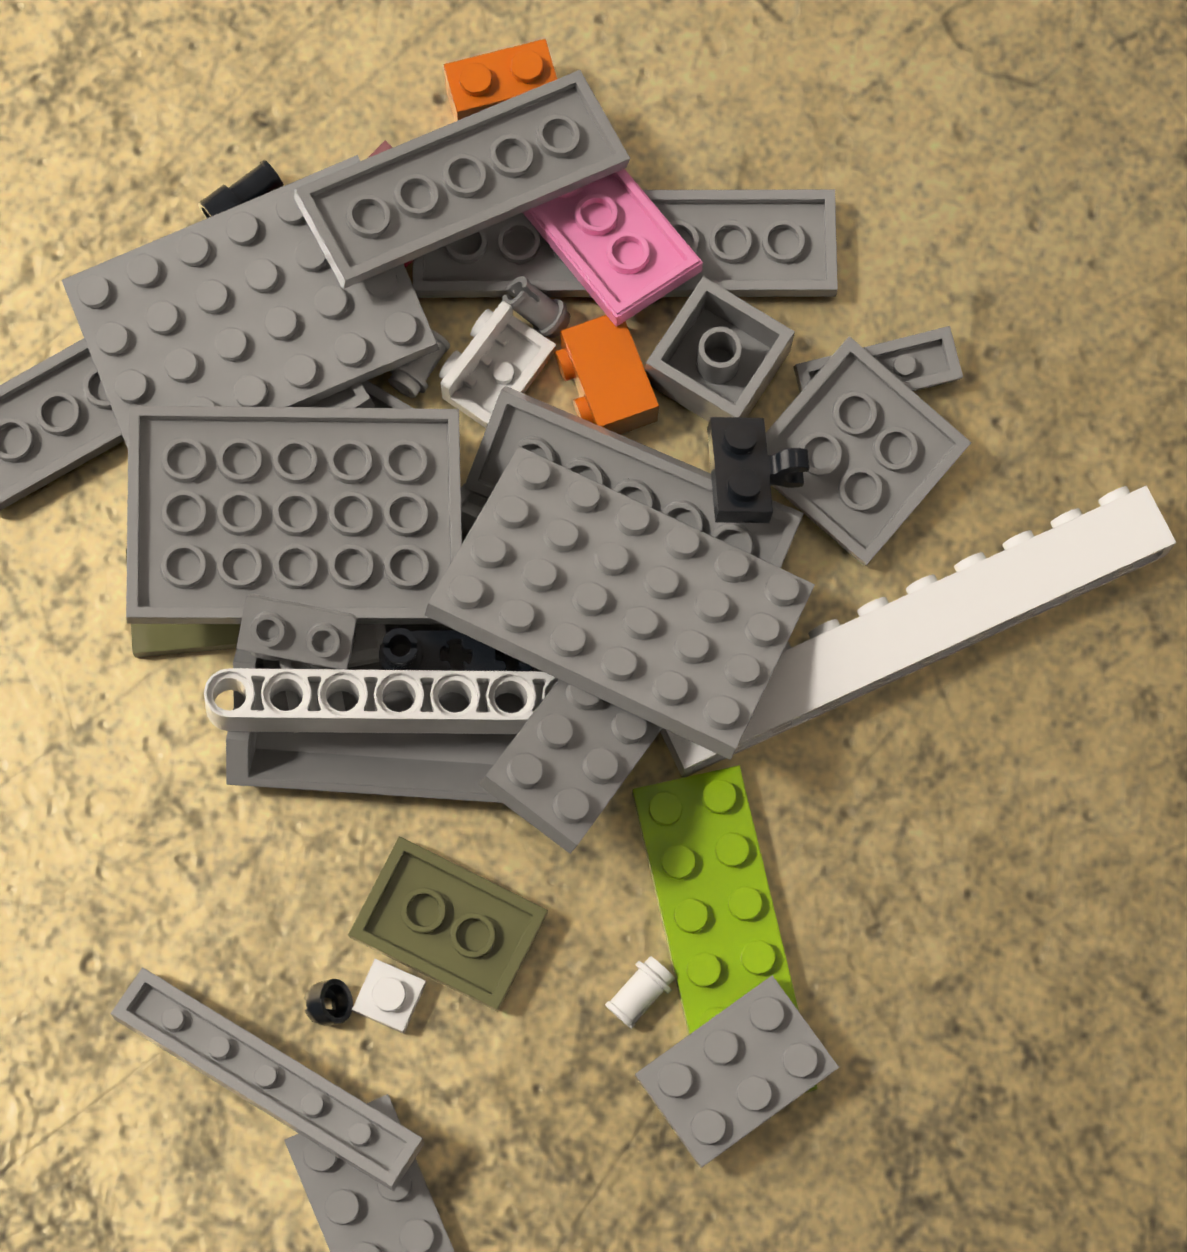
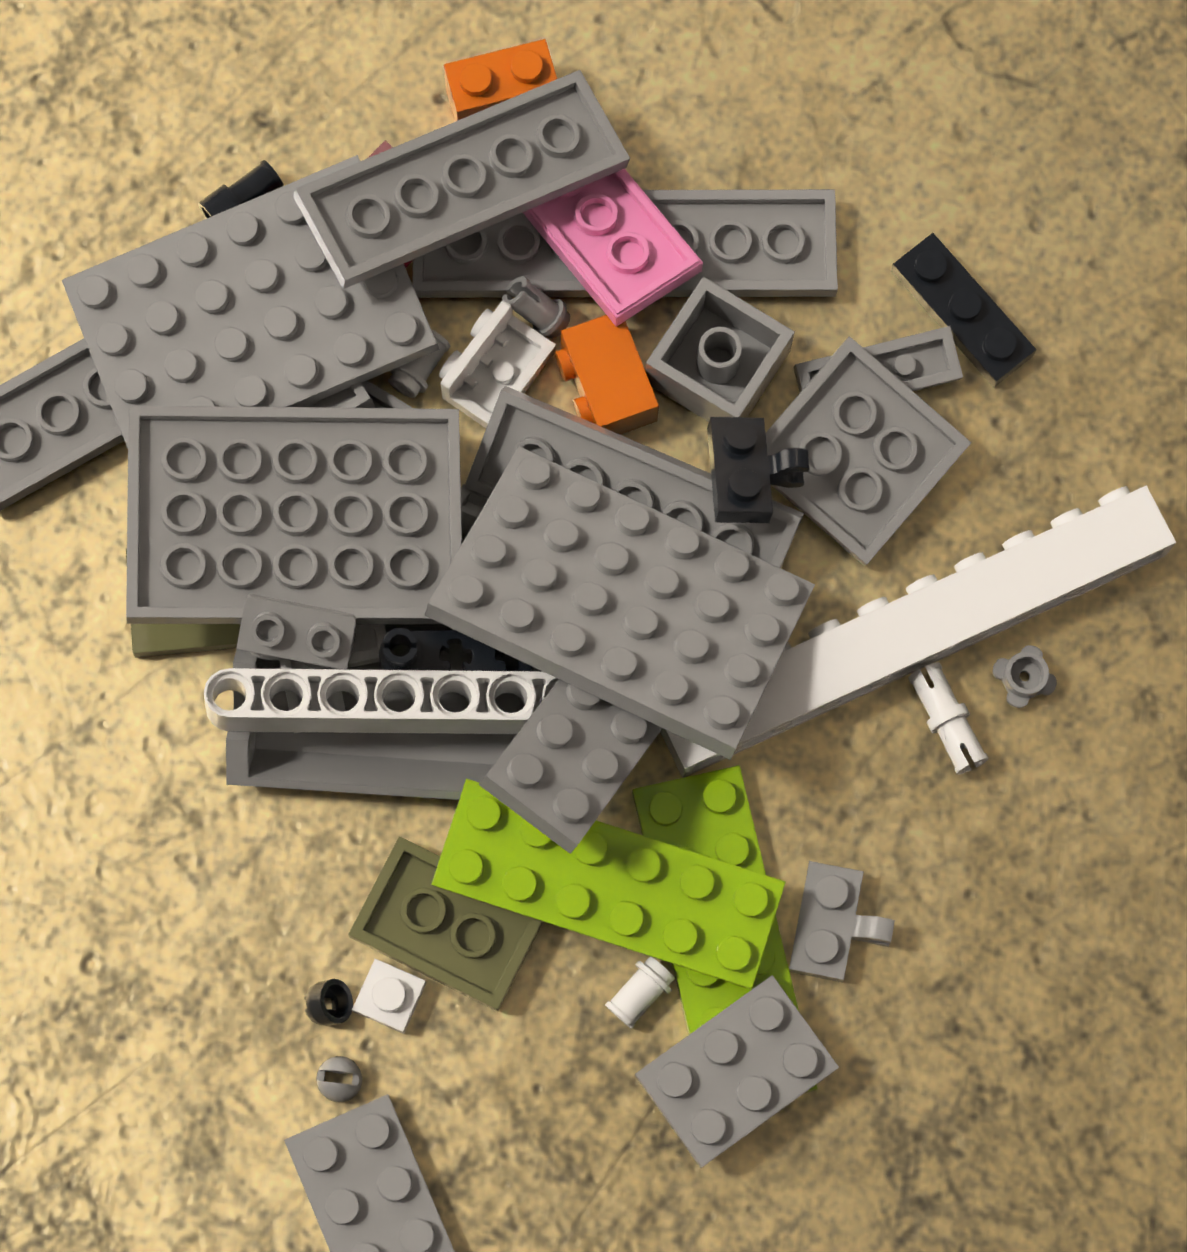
(268, 1079): light grey plate -> none
(339, 1091): none -> light grey hinge
(613, 888): none -> lime plate
(830, 922): none -> light grey plate
(948, 718): none -> white pin
(960, 302): none -> black plate
(1027, 661): none -> light grey plate

